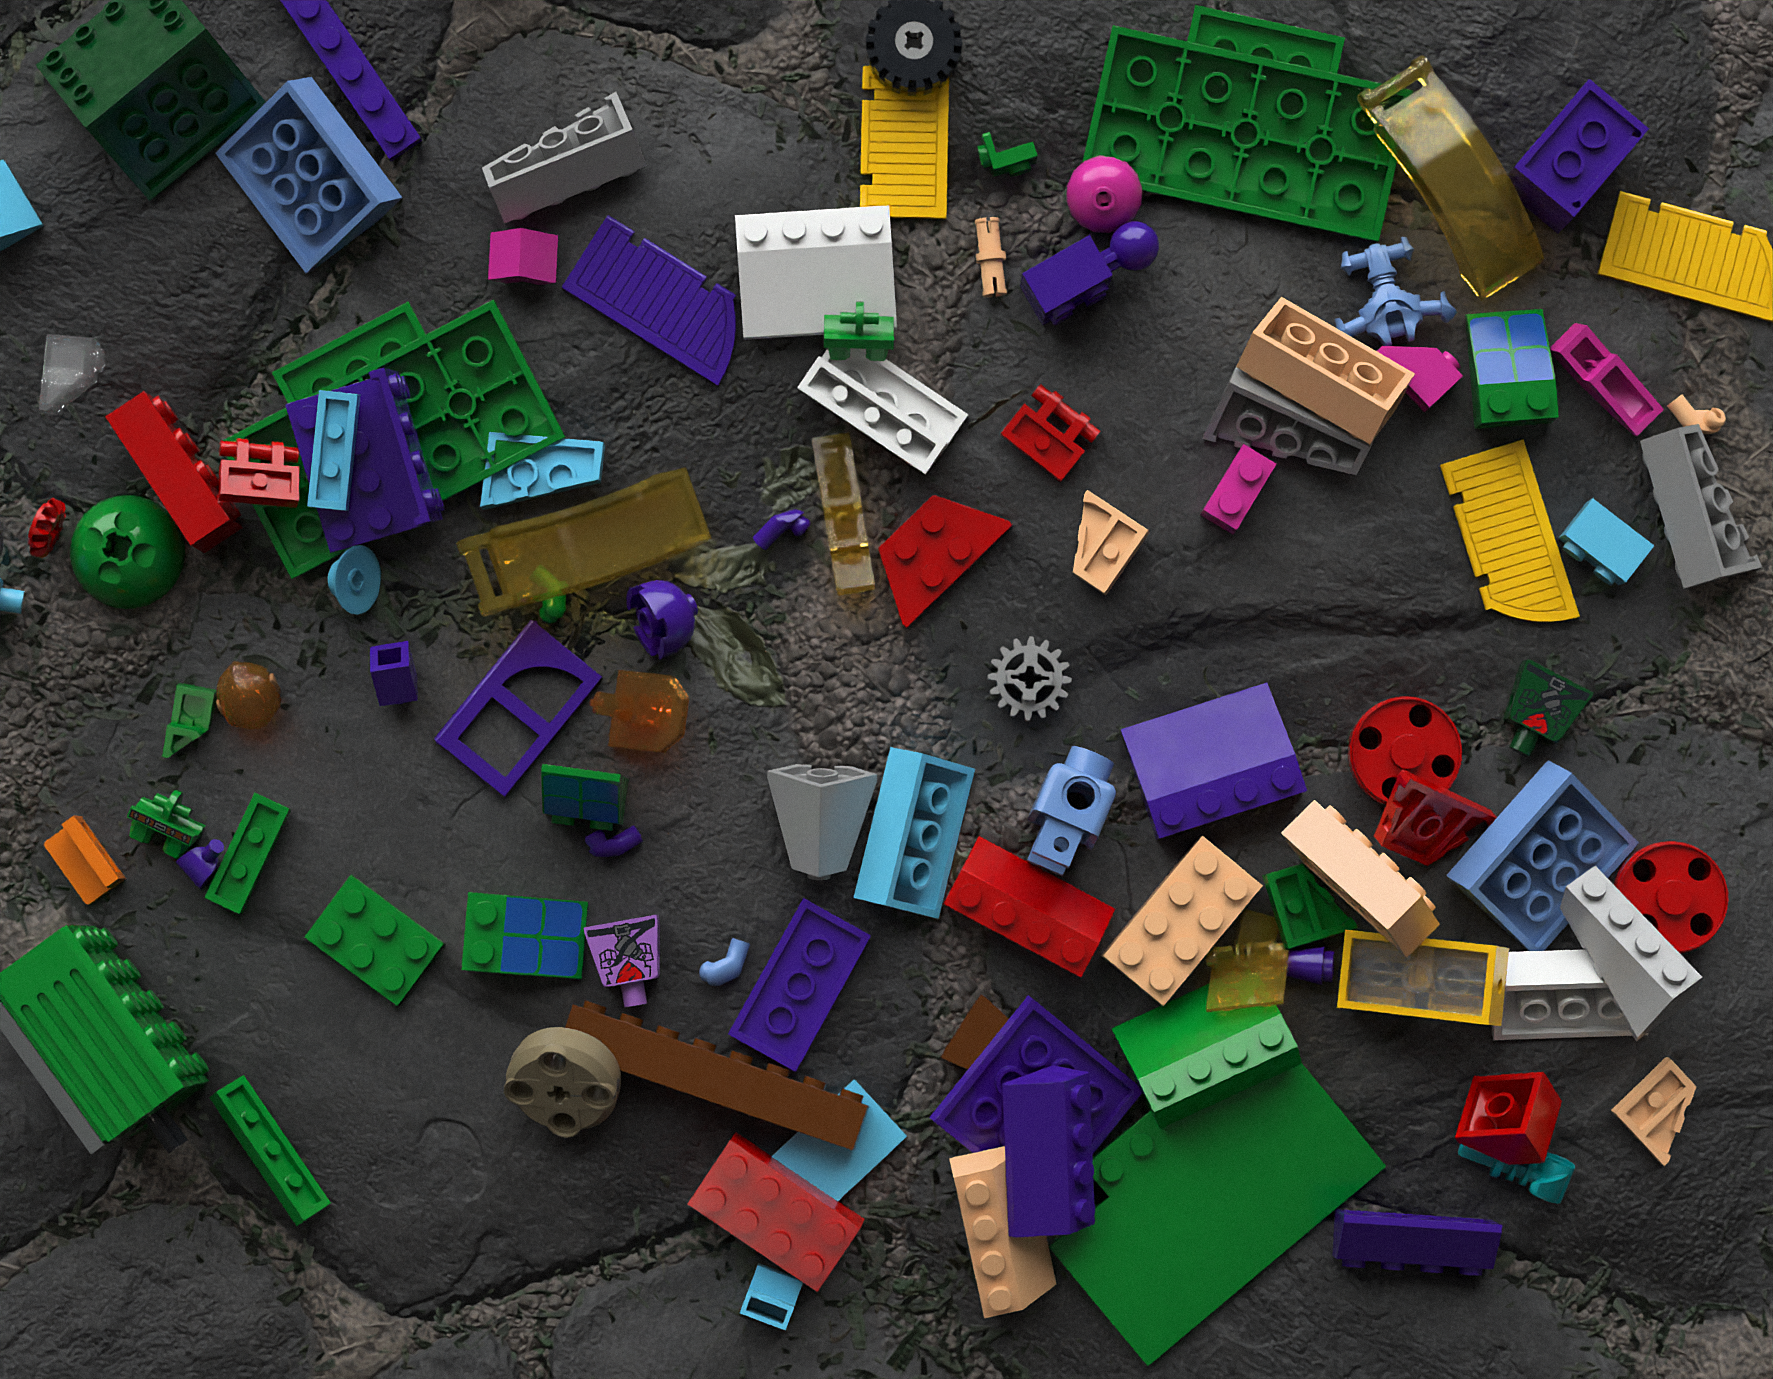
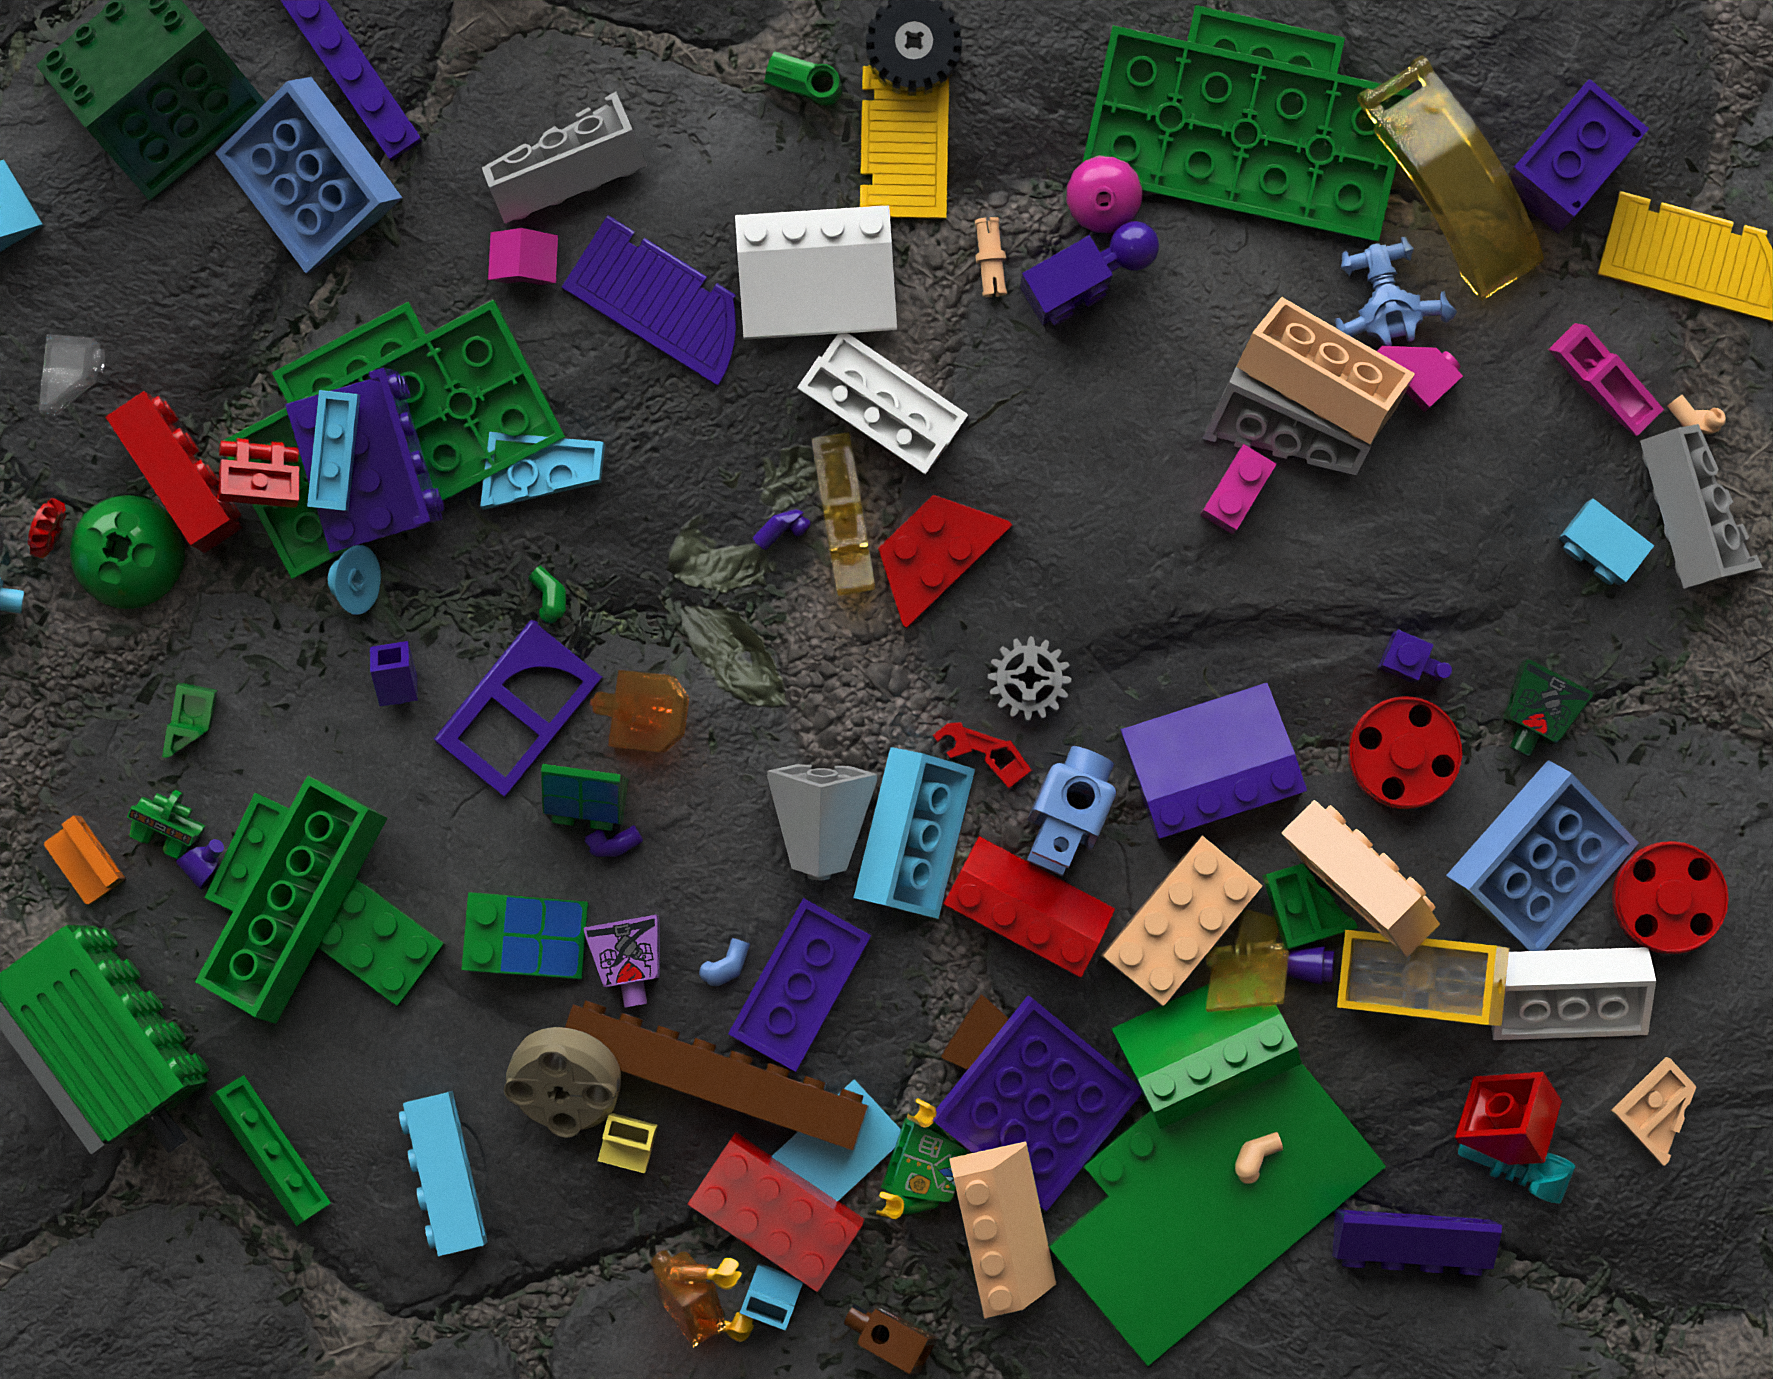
(248, 695): clear orange hair -> none
(291, 900): none -> green brick
(444, 1173): none -> medium azure brick
(587, 542): clear yellow windscreen -> none
(627, 1142): none -> light yellow piece
(663, 616): dark purple cylinder -> none
(693, 1297): none -> clear orange torso
(800, 77): none -> green piece
(858, 331): green hips -> none
(907, 1344): none -> reddish brown torso
(920, 1166): none -> green torso
(969, 739): none -> red piece
(1013, 160): green bracket -> none
(1044, 442): red plate -> none
(1049, 1152): dark purple slope -> none
(1105, 543): light nougat wing -> none
(1252, 1156): none -> light nougat arm
(1409, 658): none -> dark purple brick
(1427, 819): red wing -> none
(1510, 535): yellow piece -> none
(1511, 369): slope -> none
(1628, 952): light grey wedge -> none

